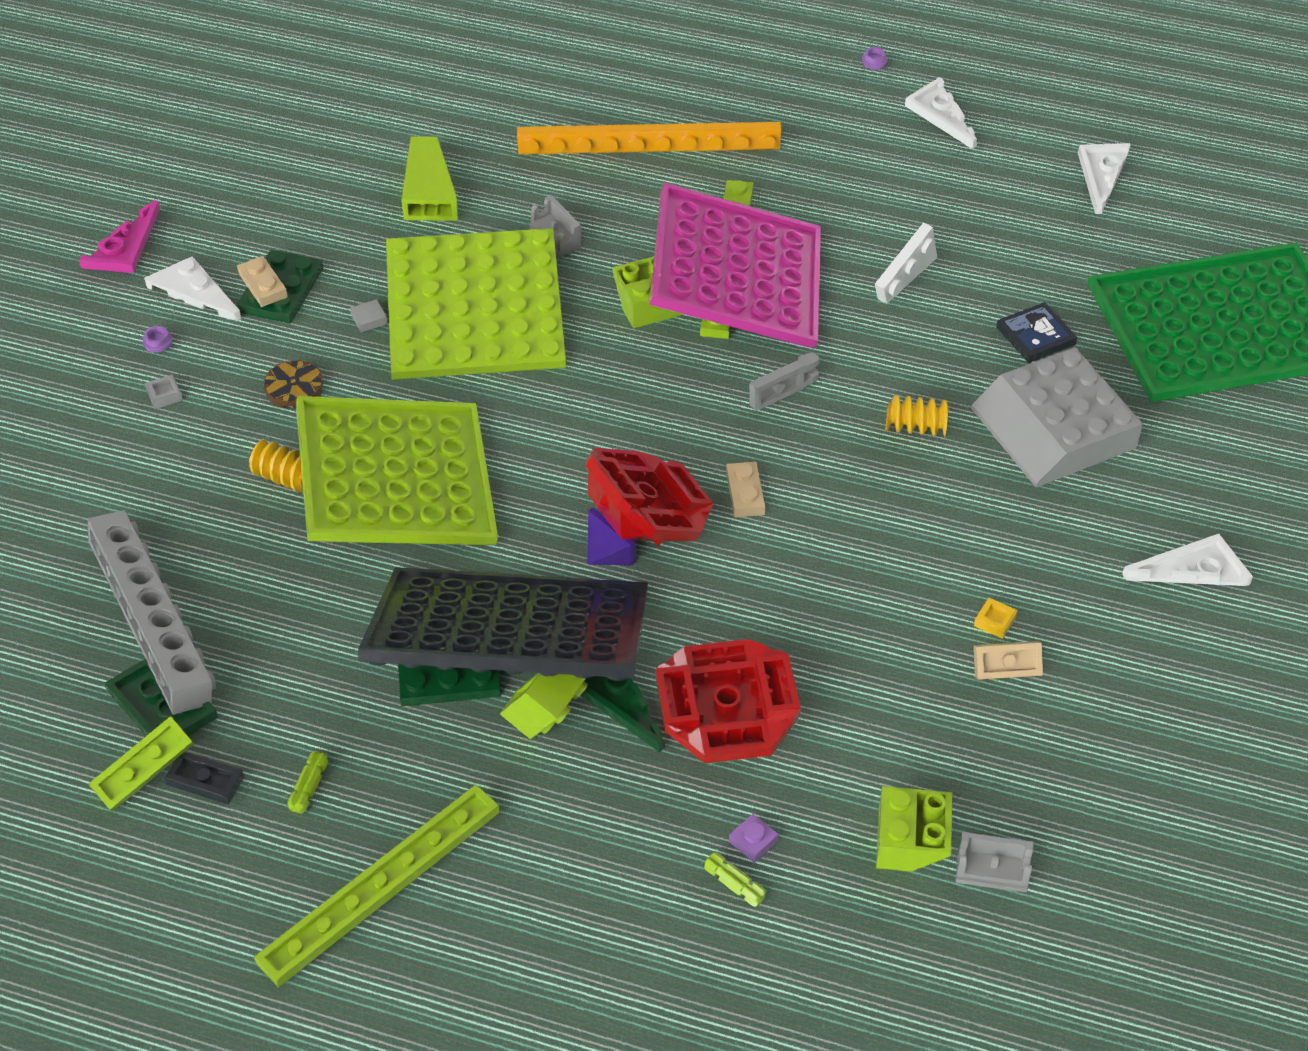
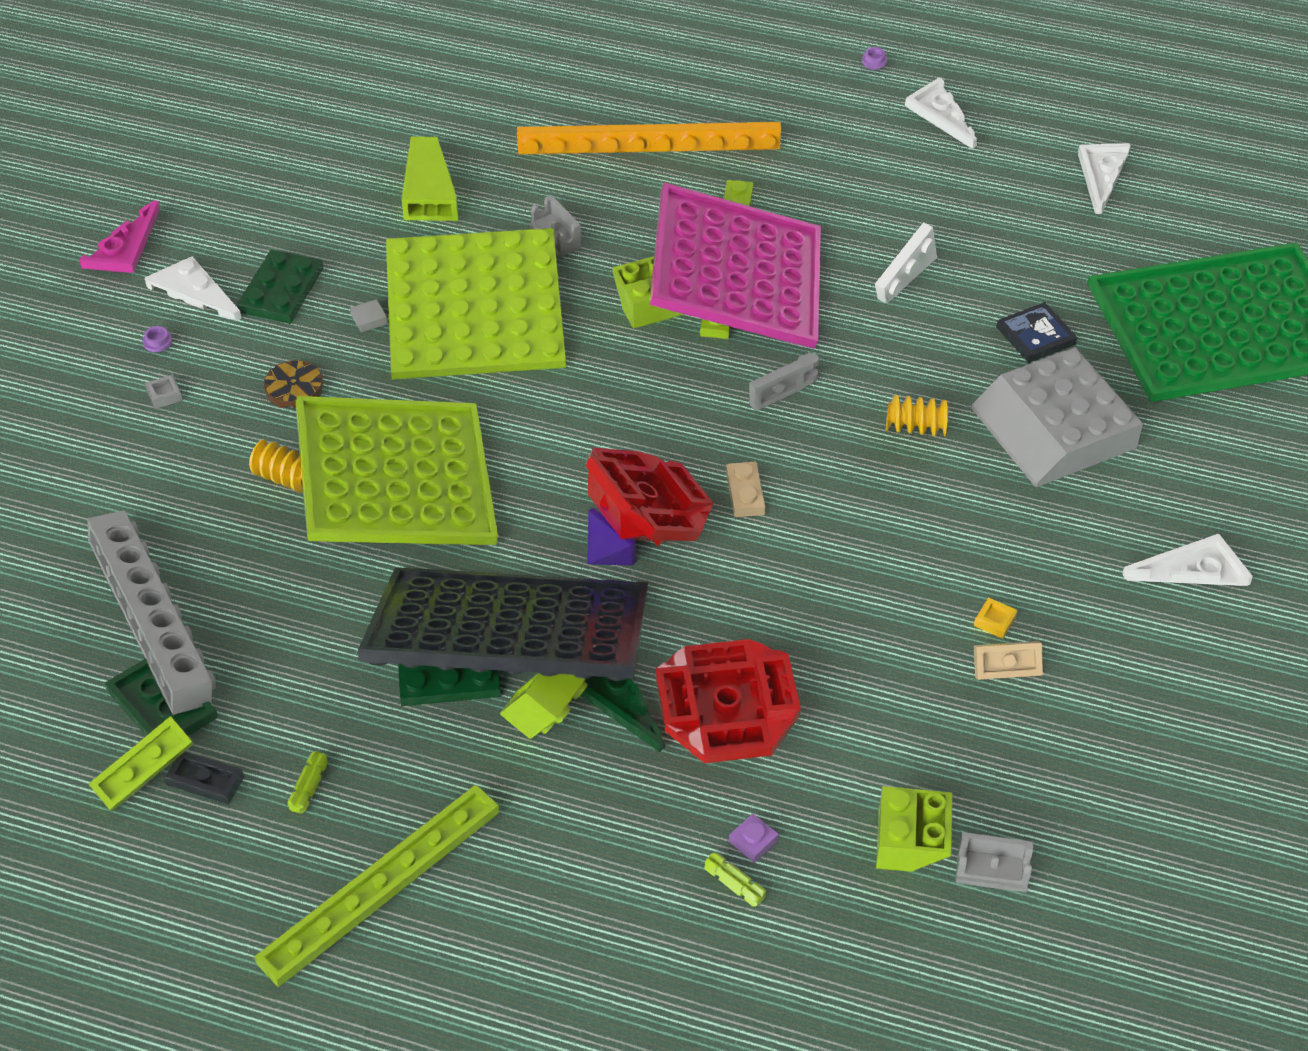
(262, 281): tan plate -> none

